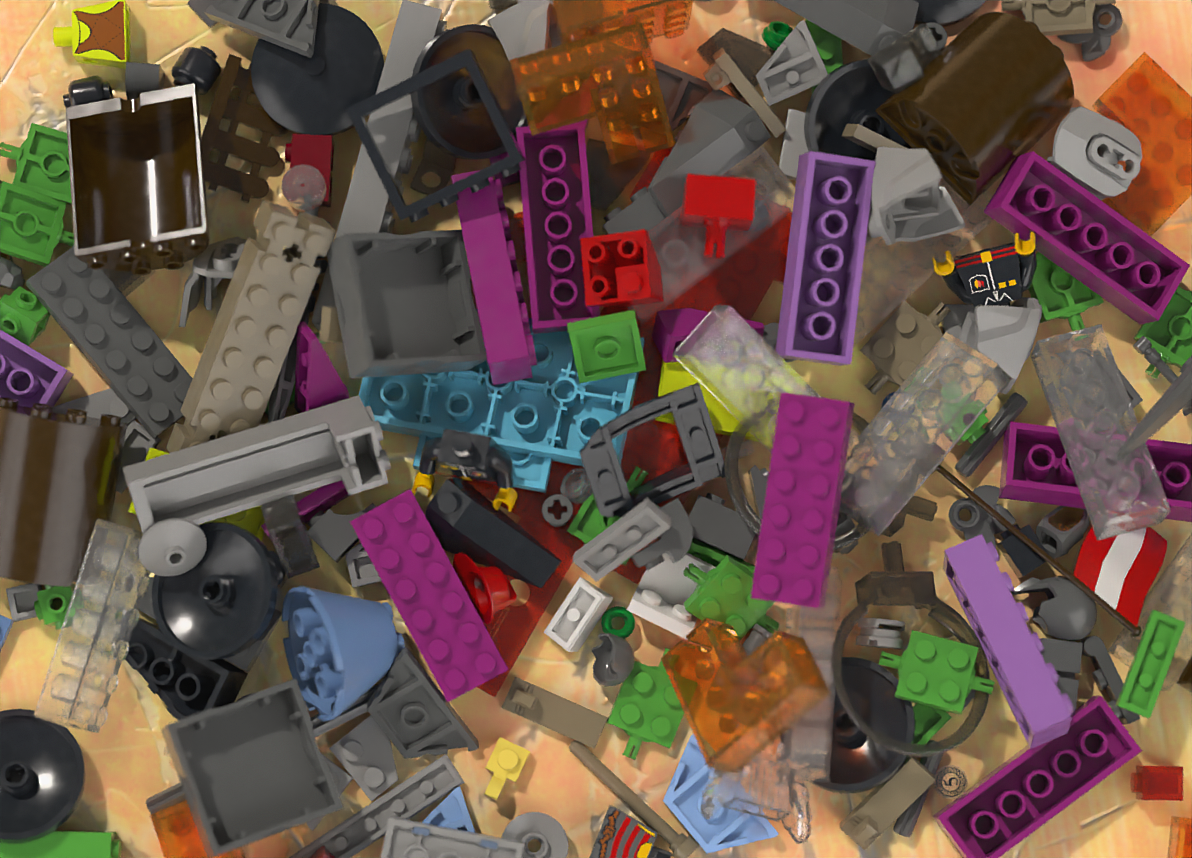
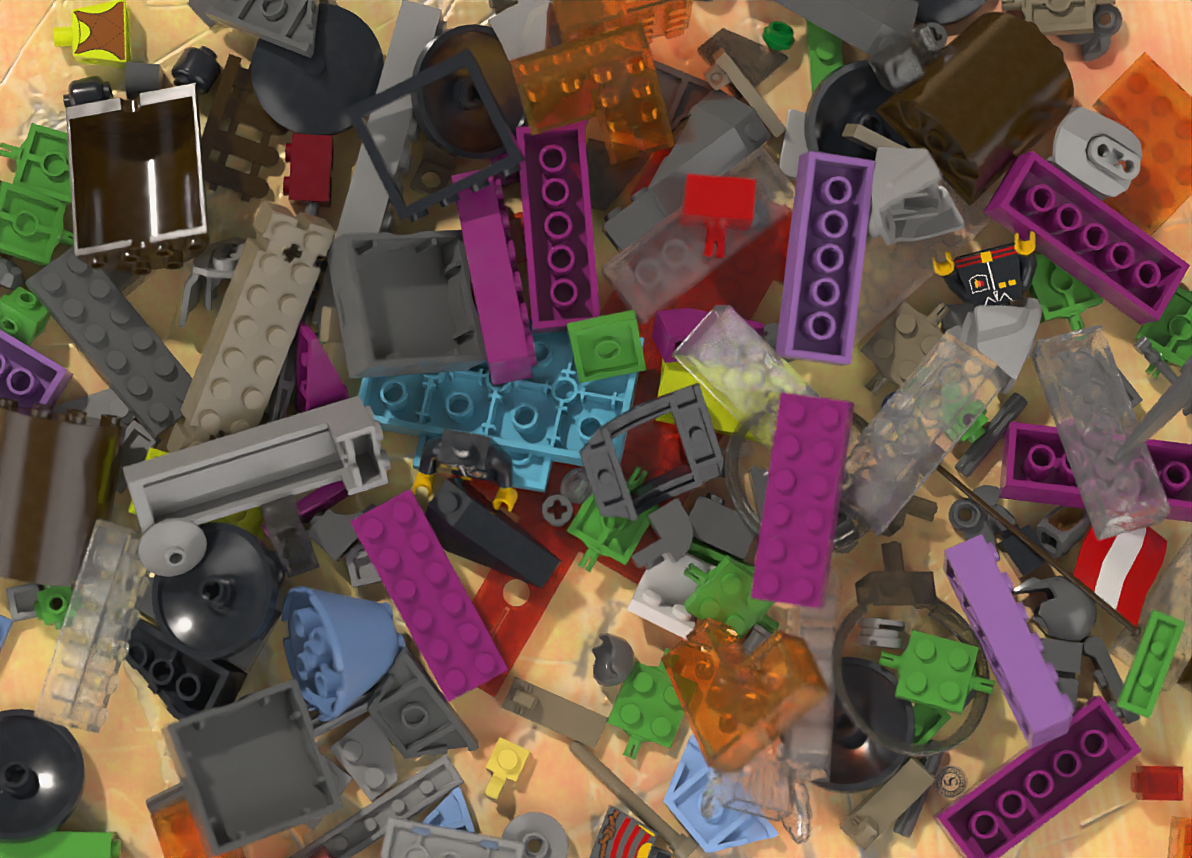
(305, 197): clear head -> none
(485, 586): red piece -> none
(578, 615): white slope -> none
(621, 270): red slope -> none
(621, 612): green plate -> none
(622, 540): light grey plate -> none
(792, 67): light grey wing -> none

